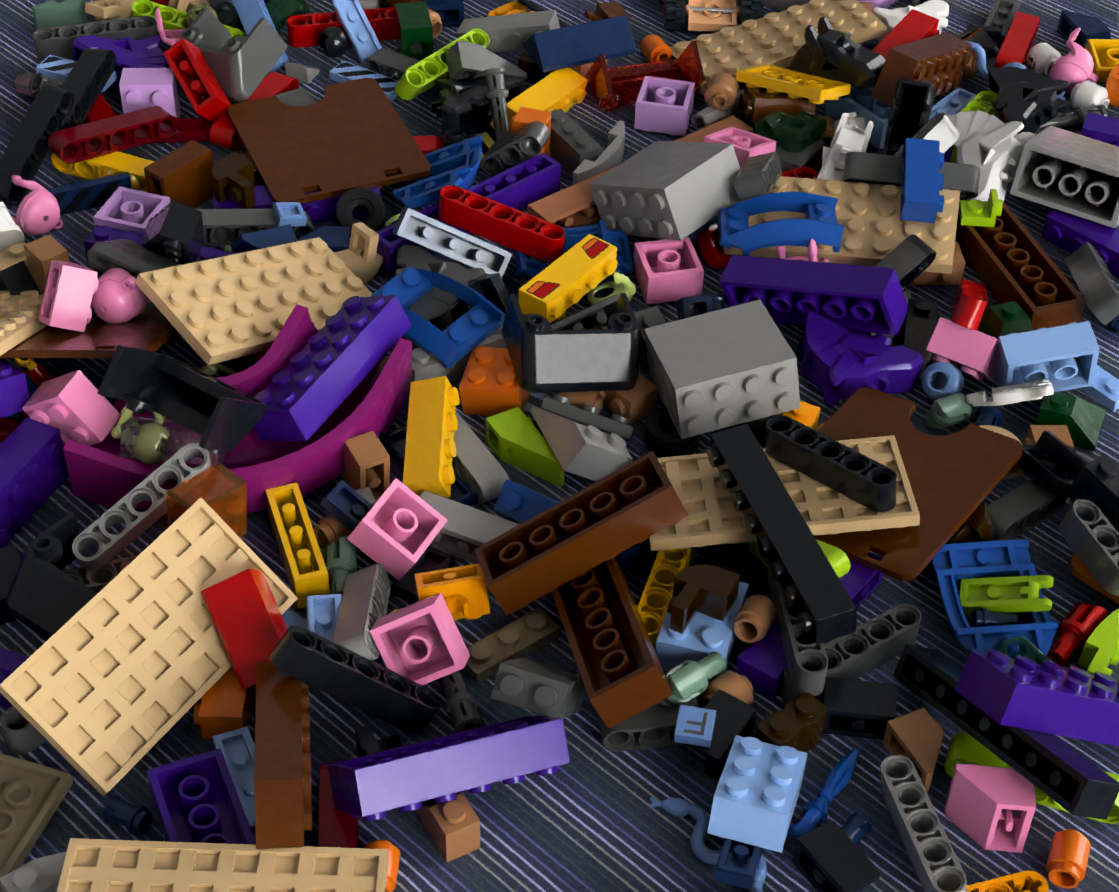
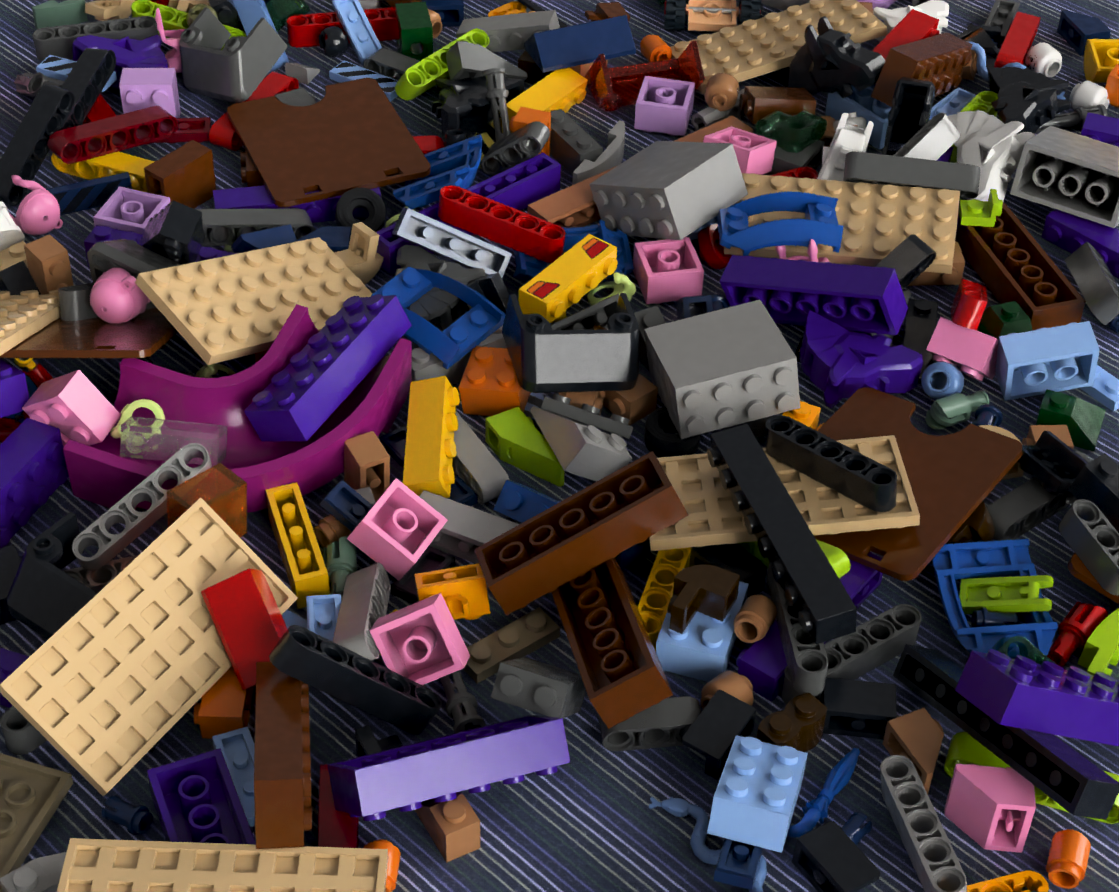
(68, 296): bright pink slope -> none
(151, 443): olive piece -> none
(183, 395): black windscreen -> none
(197, 80): red brick -> none
(234, 180): dark brown brick -> none
(289, 213): medium blue tile -> none
(692, 678): sand green arm -> none
(695, 726): medium blue tile -> none
(758, 175): dark grey beam -> none
(793, 83): yellow plate -> none
(921, 180): blue brick -> none
(1012, 393): white tile -> none
(1074, 66): bright pink hair -> none

